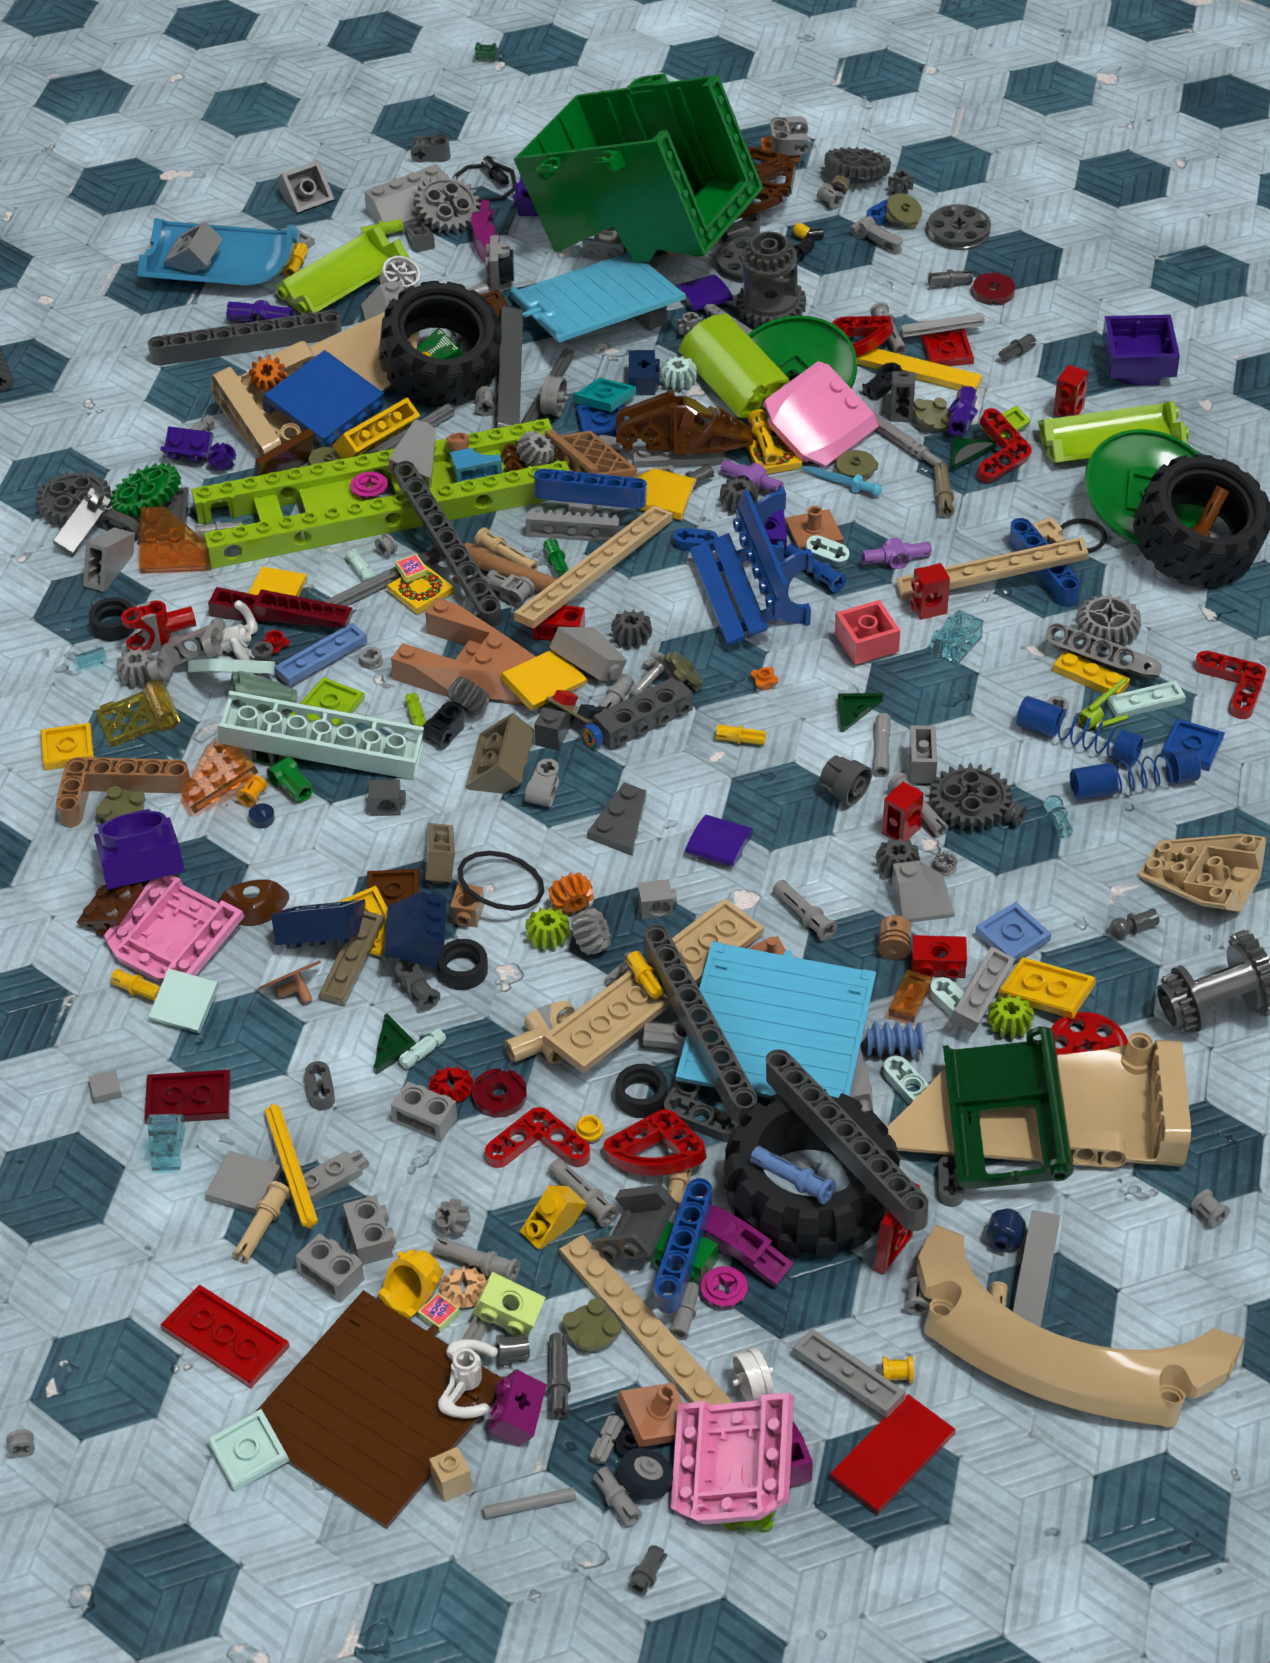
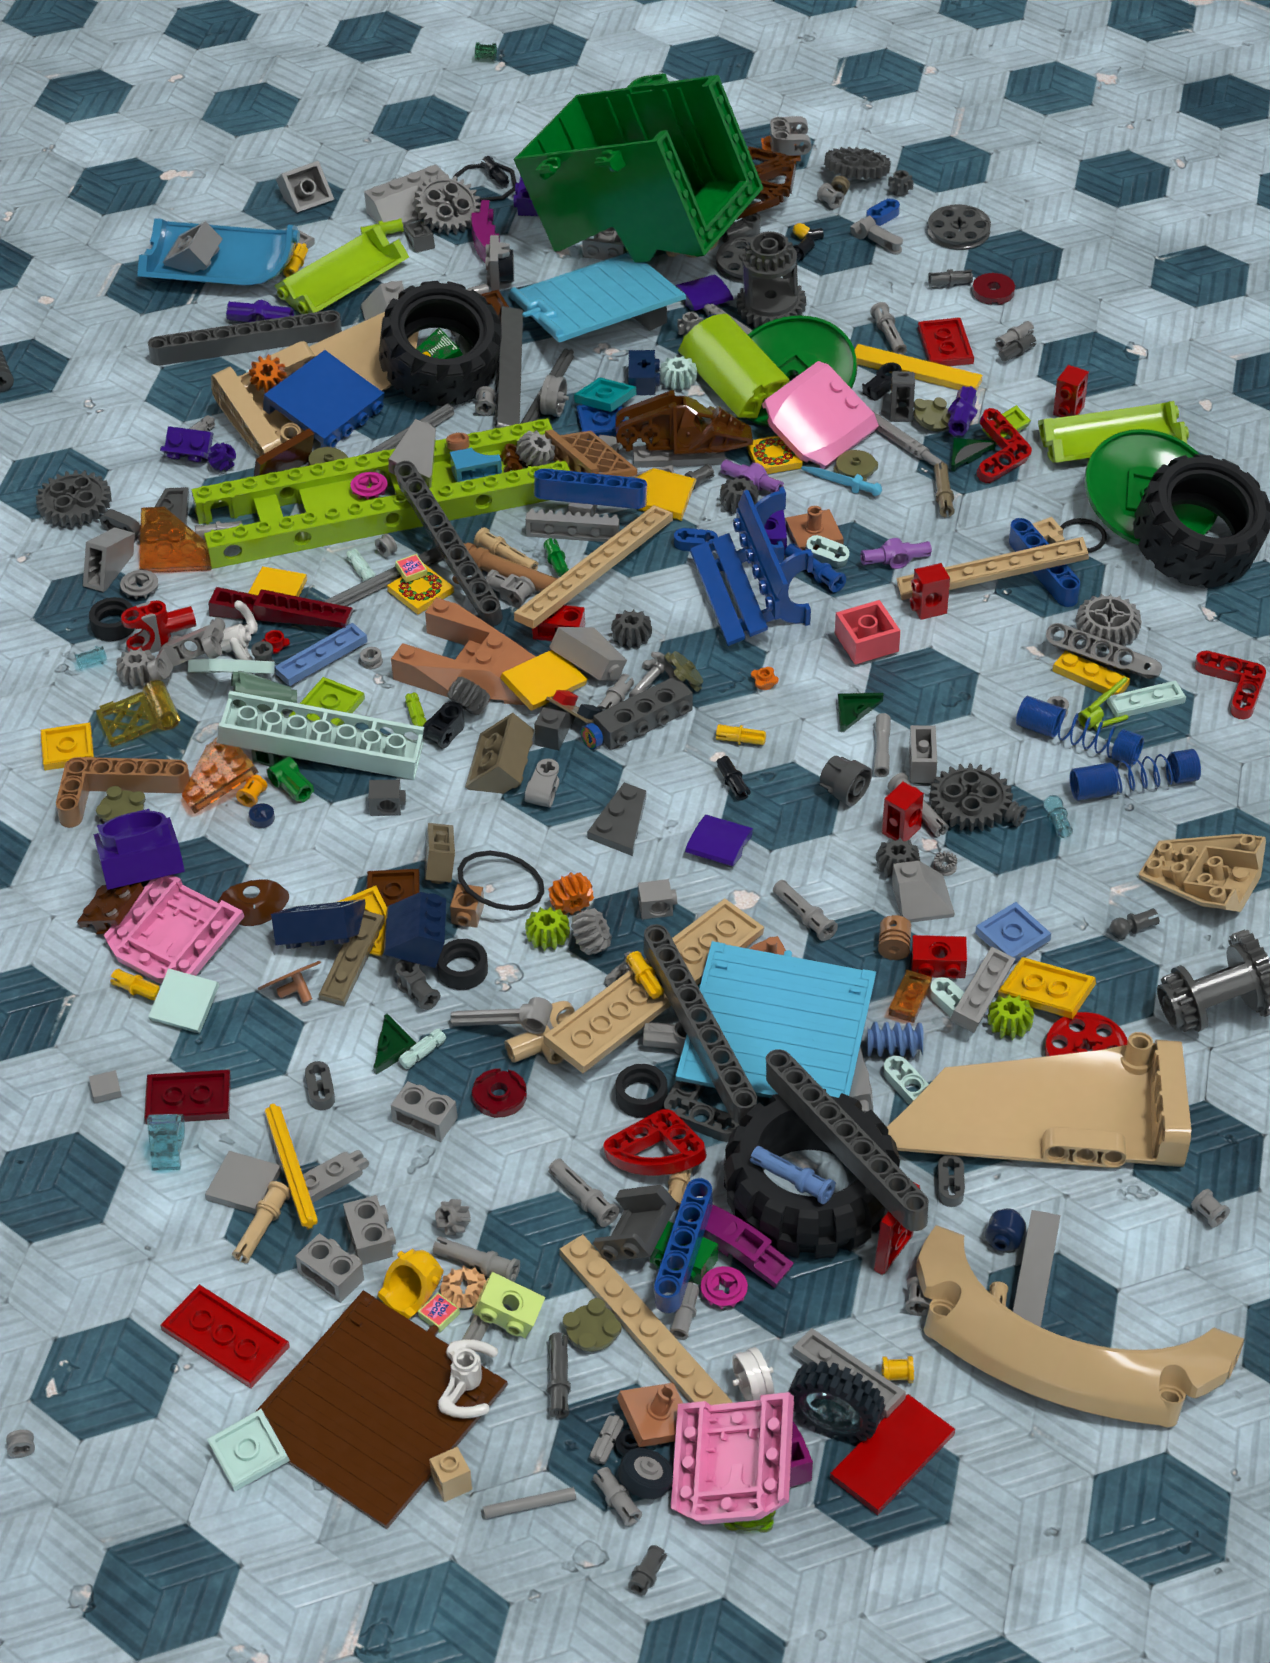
(82, 521): hinge -> none
(144, 577): none -> light grey gear
(145, 489): green gear -> none
(376, 429): yellow brick -> none
(402, 270): white wheel -> none
(432, 148): dark grey piece -> none
(462, 1083): red gear -> none
(512, 1348): dark grey bush -> none
(516, 1407): magenta brick -> none
(531, 1016): none -> light grey axle
(533, 1133): red beam -> none
(552, 1215): yellow slope -> none
(589, 1128): yellow plate -> none
(733, 778): none -> black axle
(762, 431): yellow pin -> none
(836, 1401): none -> black wheel
(874, 327): red beam -> none
(904, 210): olive piece -> none
(942, 325): light grey axle -> none
(957, 637): clear light blue brick -> none
(1004, 1080): dark green piece -> none
(1014, 333): none -> light grey pin
(1140, 348): dark purple container -> none
(1197, 737): blue tile -> none
(1211, 511): dark orange pin -> none

